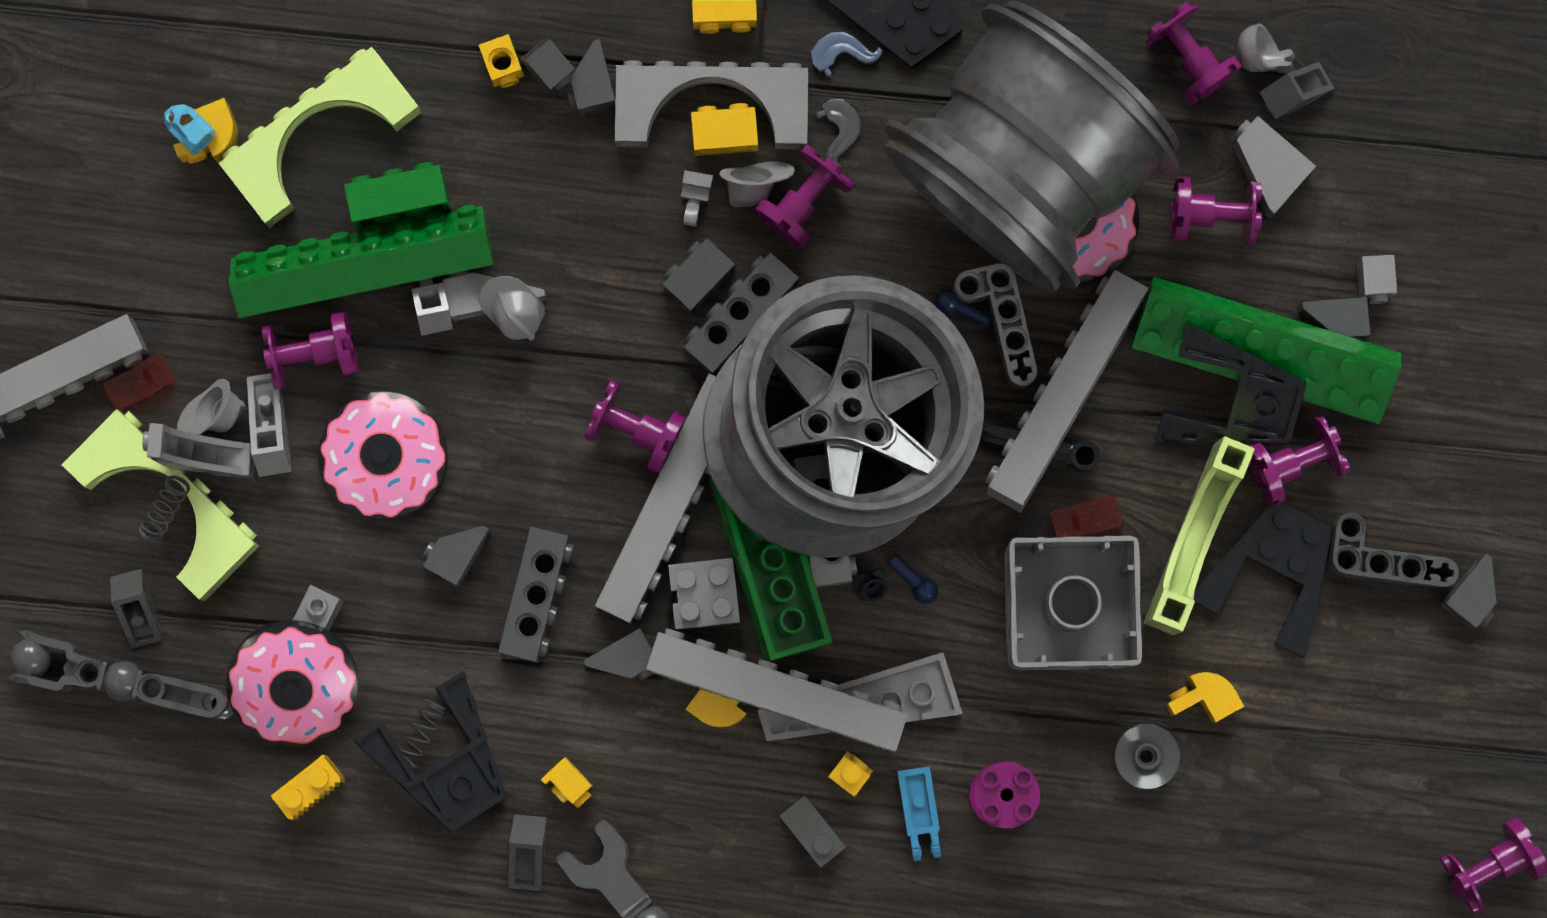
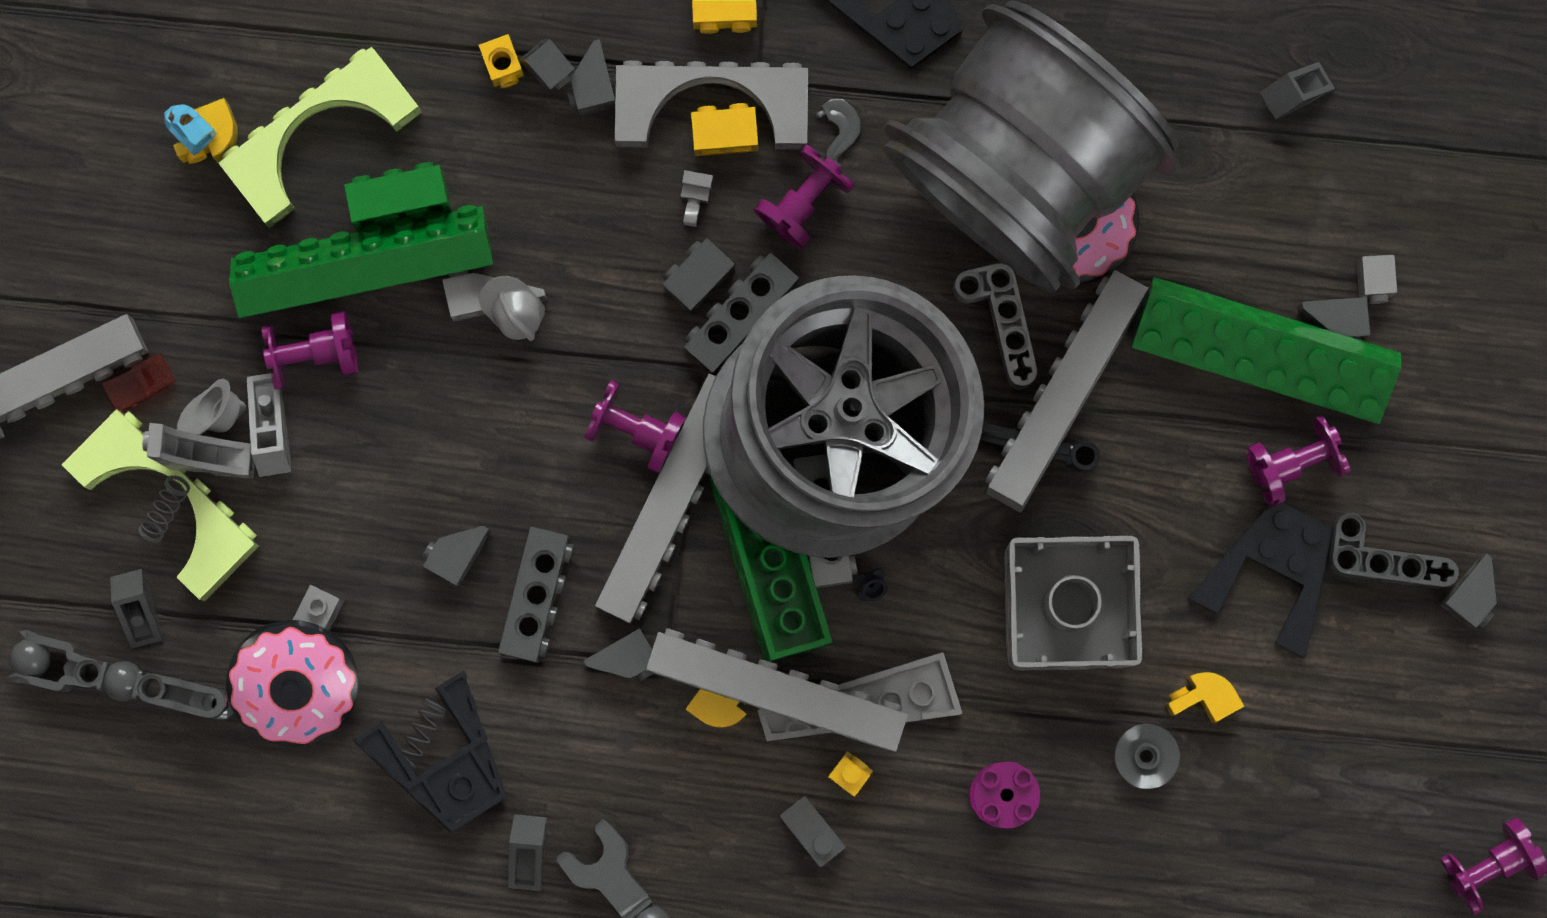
(308, 787): yellow brick -> none
(383, 456): bright pink dish -> none
(431, 307): light grey brick -> none
(568, 783): yellow brick -> none
(704, 594): light grey piece -> none
(754, 182): light grey piece -> none
(840, 43): sand blue piece -> none
(919, 809): dark azure hinge -> none
(924, 589): dark blue bar -> none
(949, 304): dark blue bar -> none
(1087, 518): clear red slope -> none
(1176, 589): yellowish green arch -> none
(1199, 62): magenta piece -> none
(1203, 210): magenta piece -> none
(1259, 52): light grey piece -> none
(1263, 403): black wing -> none
(1270, 161): light grey slope -> none

